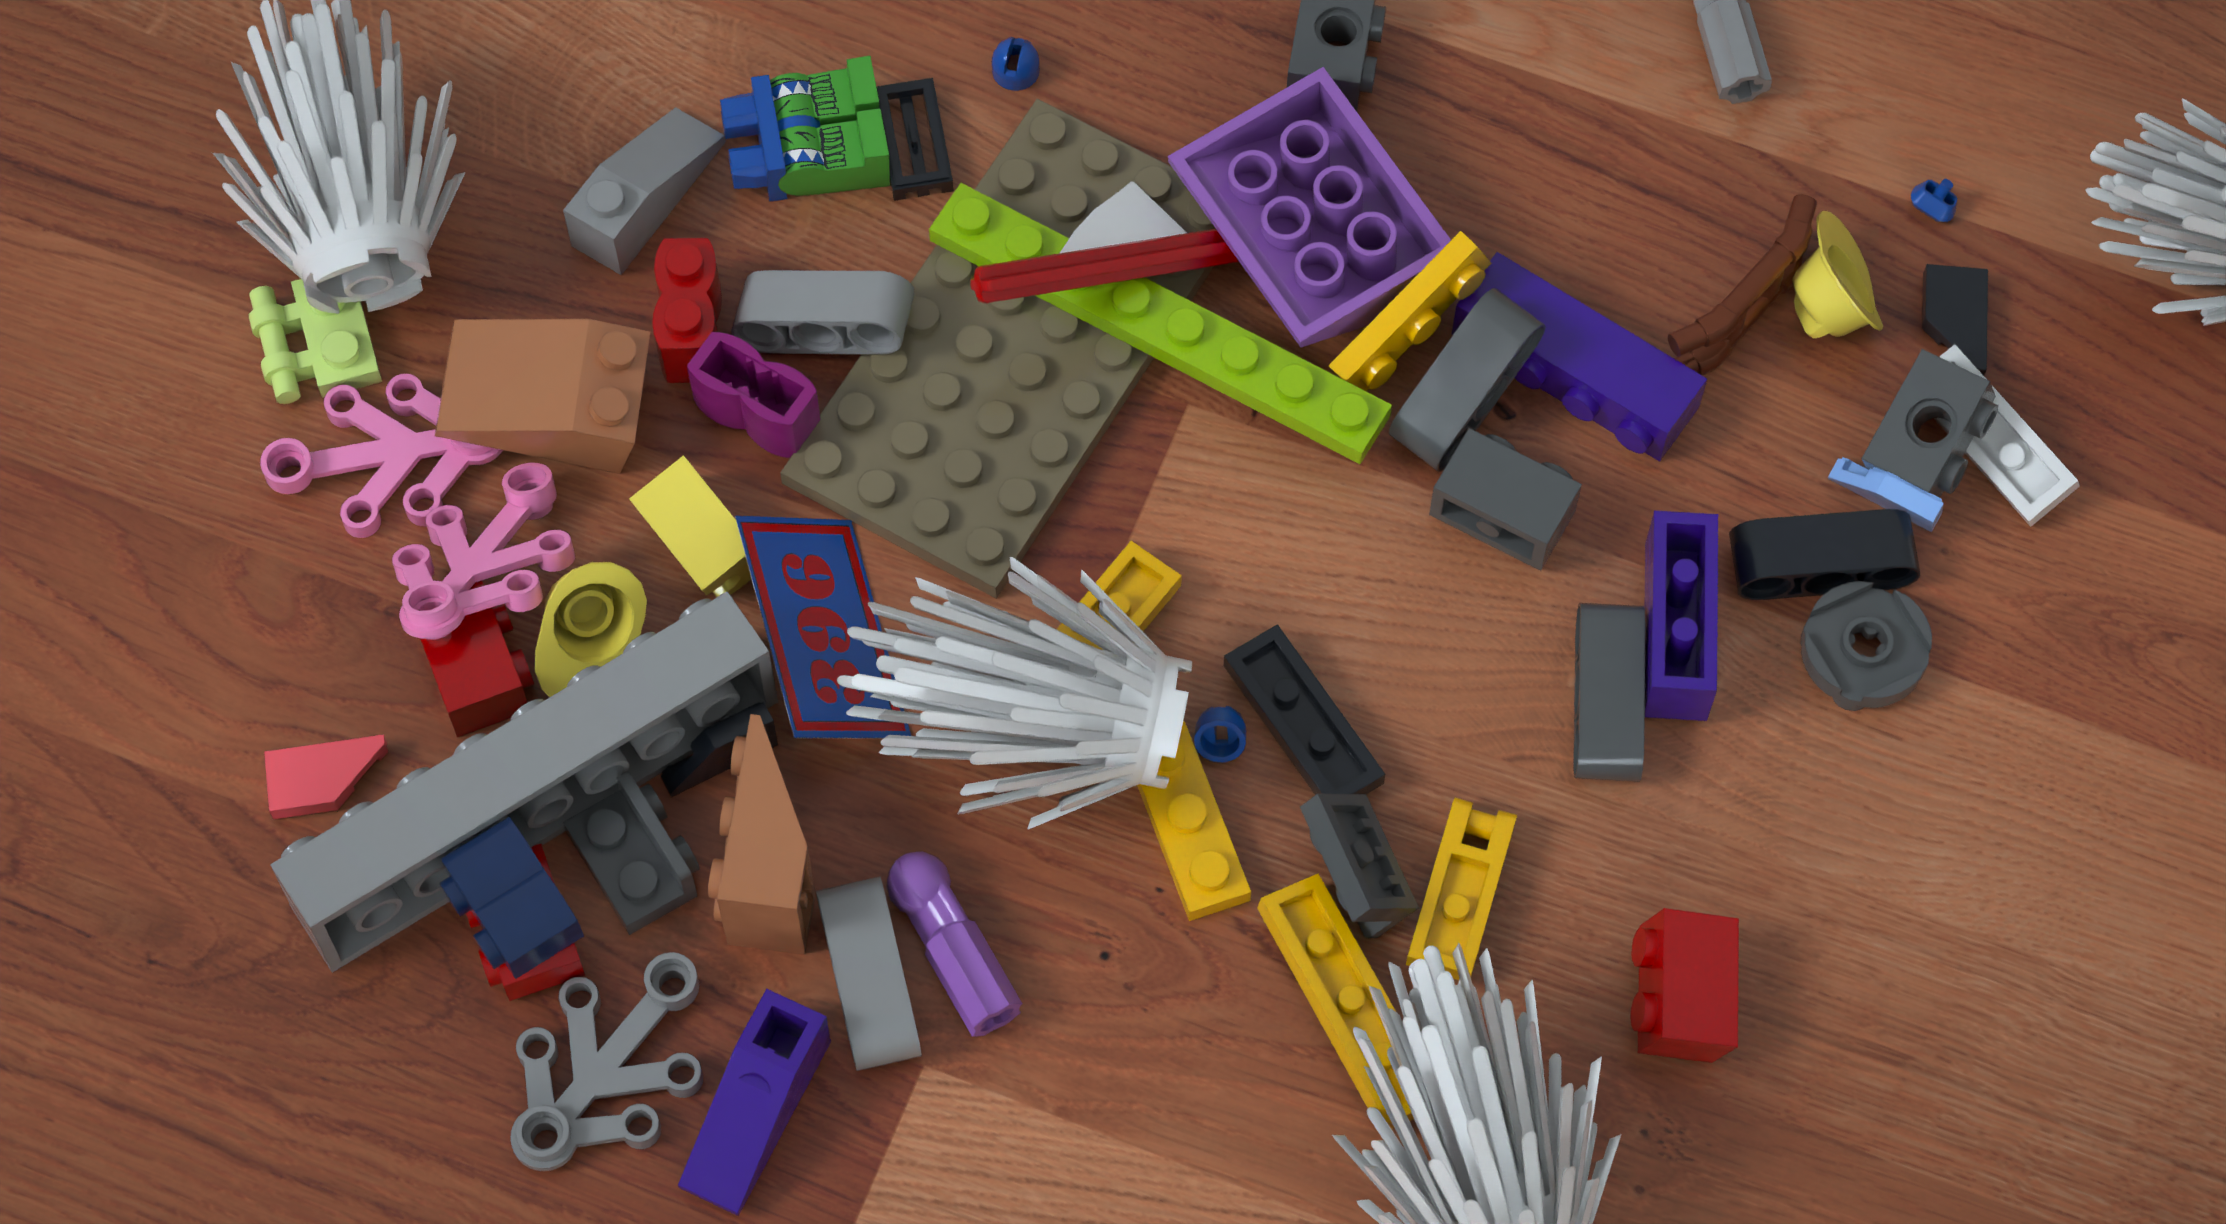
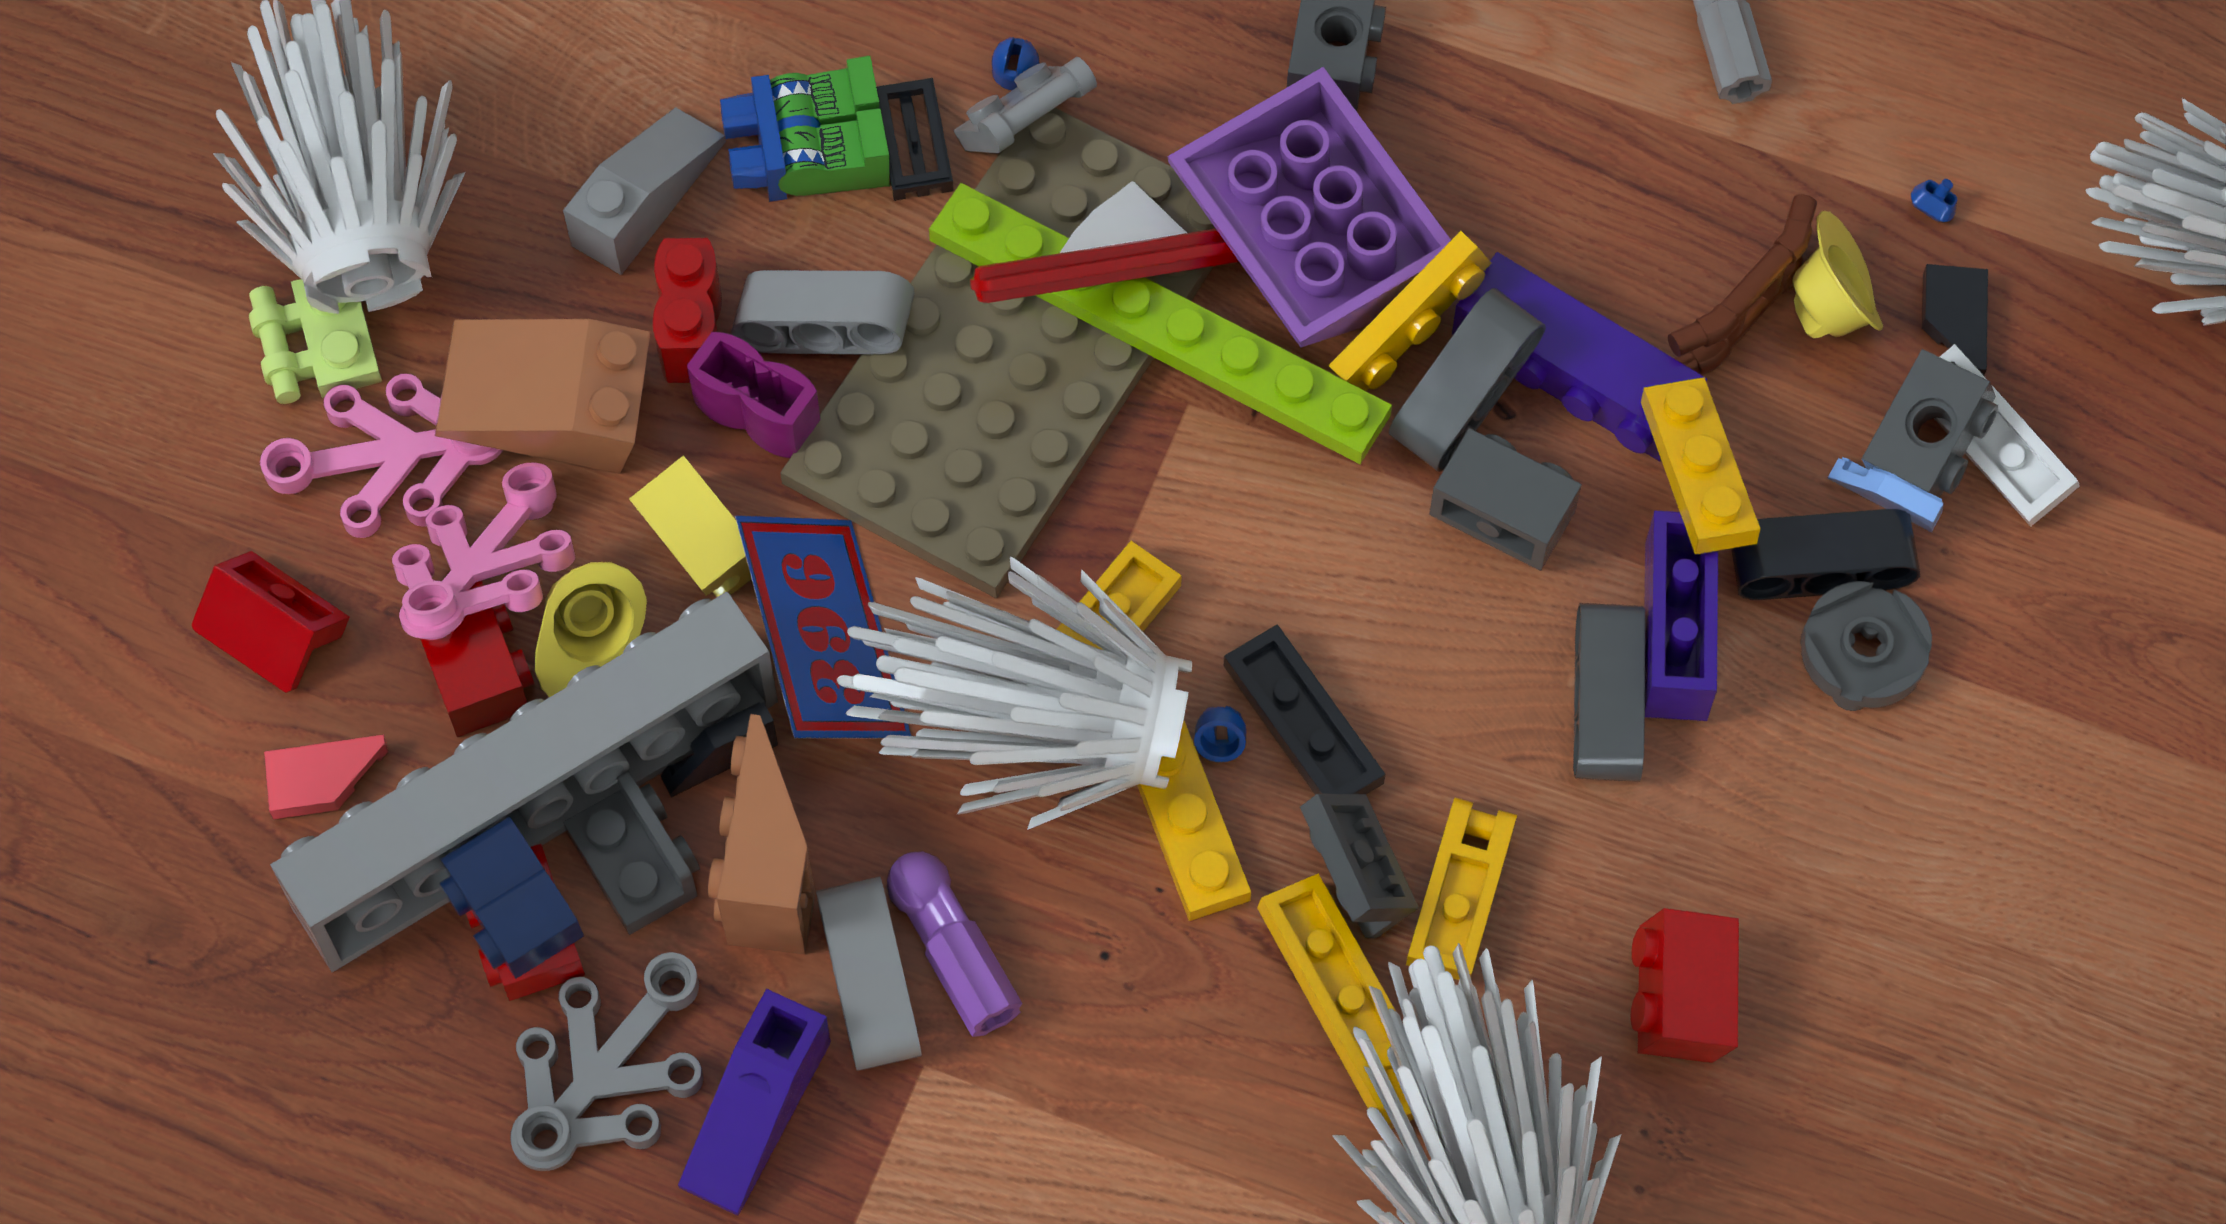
(265, 619): none -> red panel
(1038, 91): none -> light grey plate
(1700, 466): none -> yellow plate

